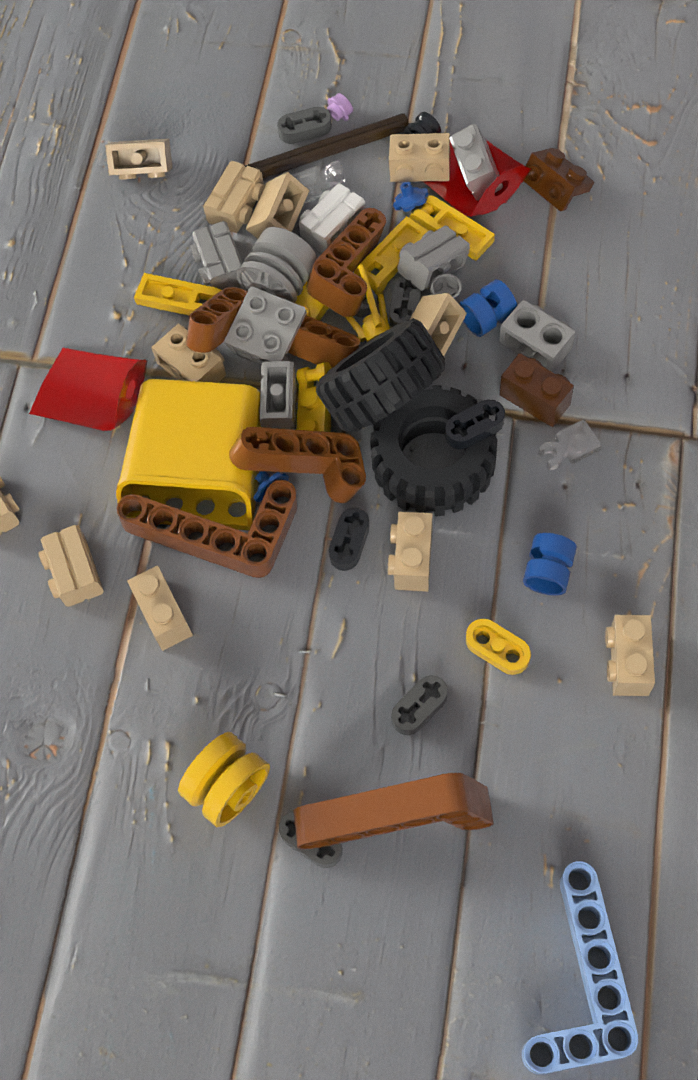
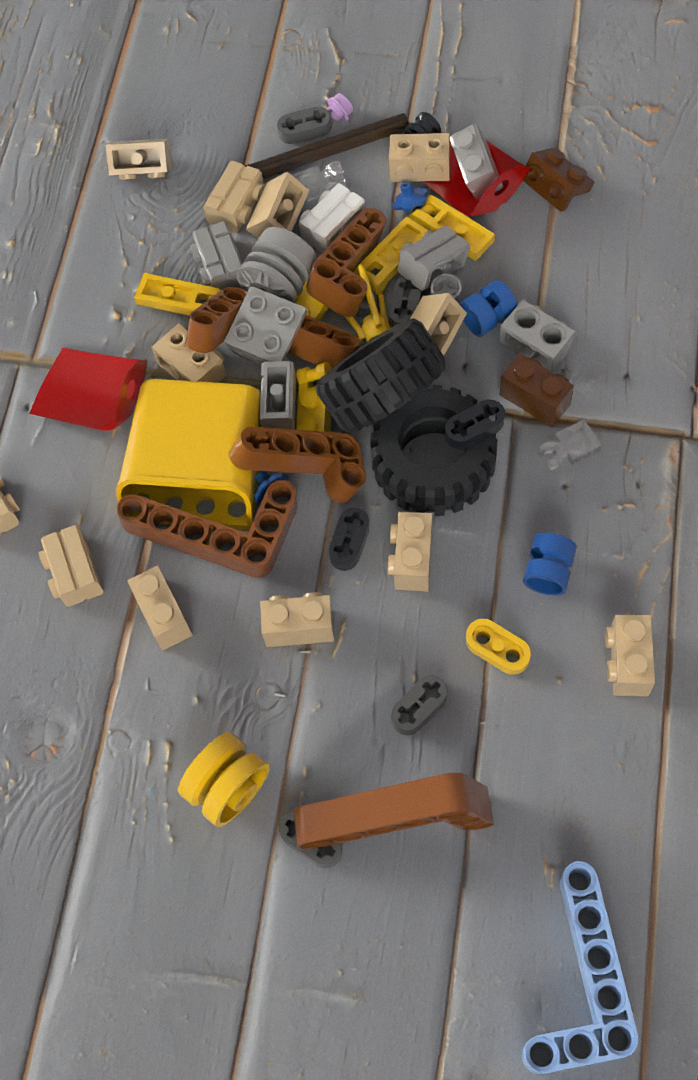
(297, 620): none -> tan brick

